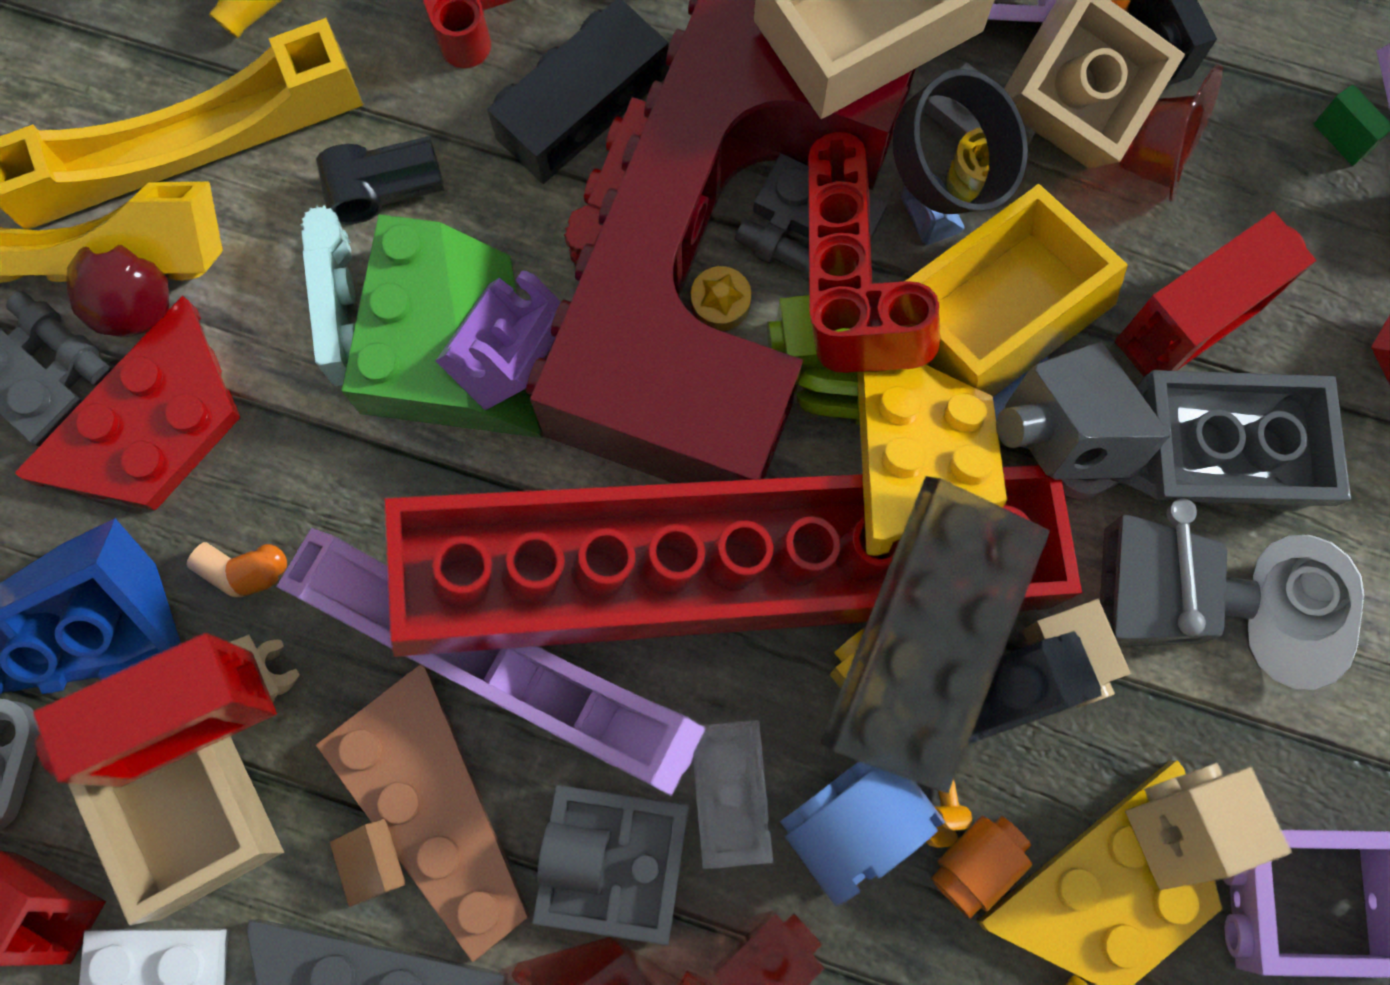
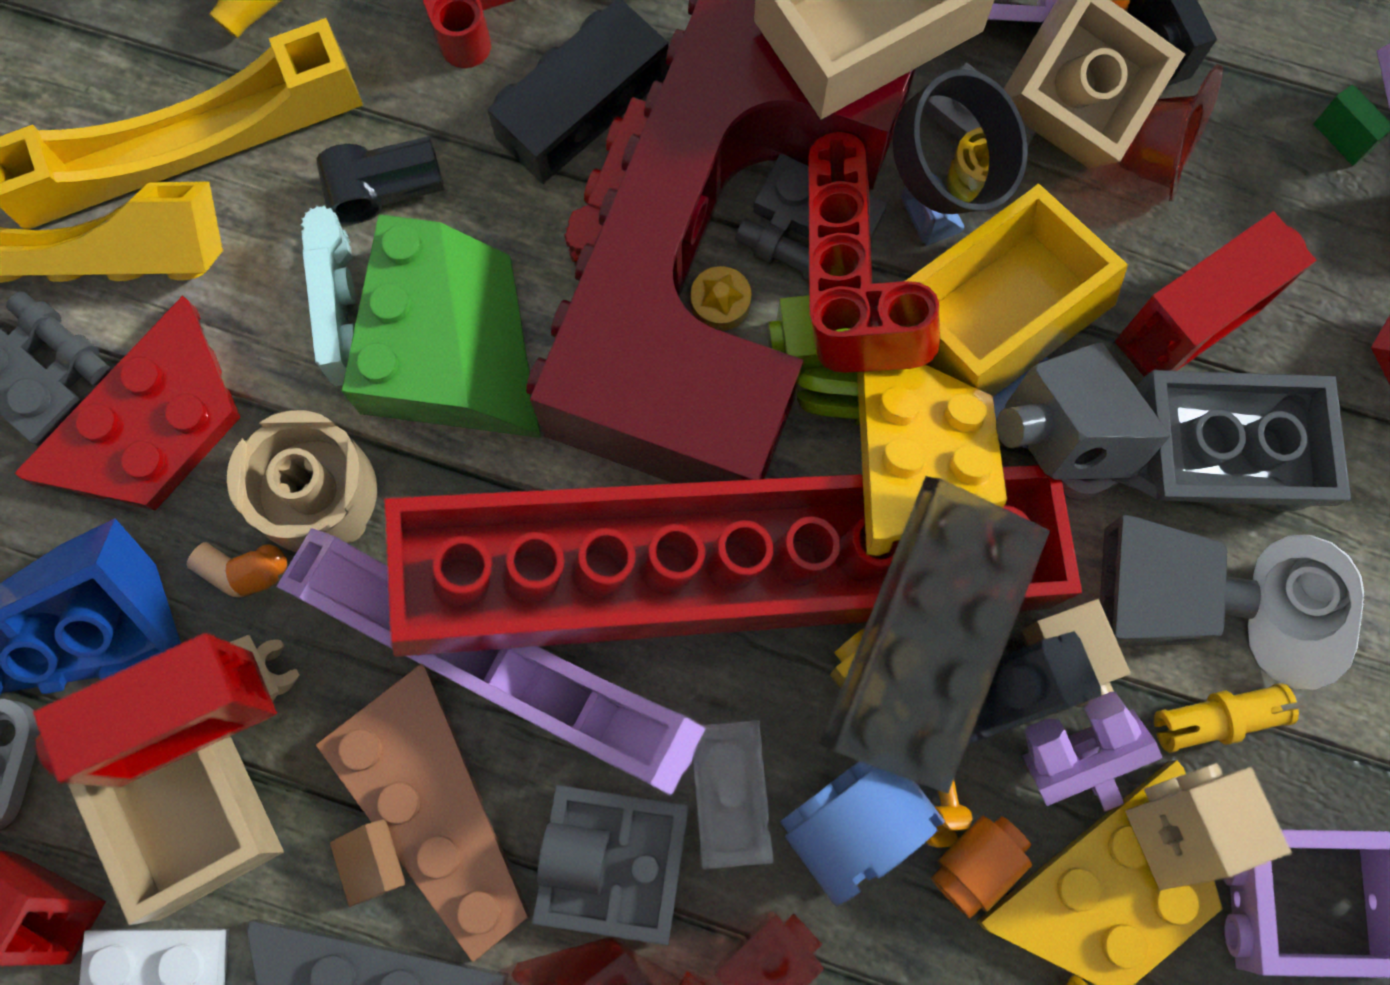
(116, 291): dark red hair -> none
(280, 458): none -> tan brick
(501, 340): medium lavender hinge -> none
(1072, 763): none -> lavender hips
(1181, 514): light grey hinge -> none
(1225, 717): none -> yellow pin

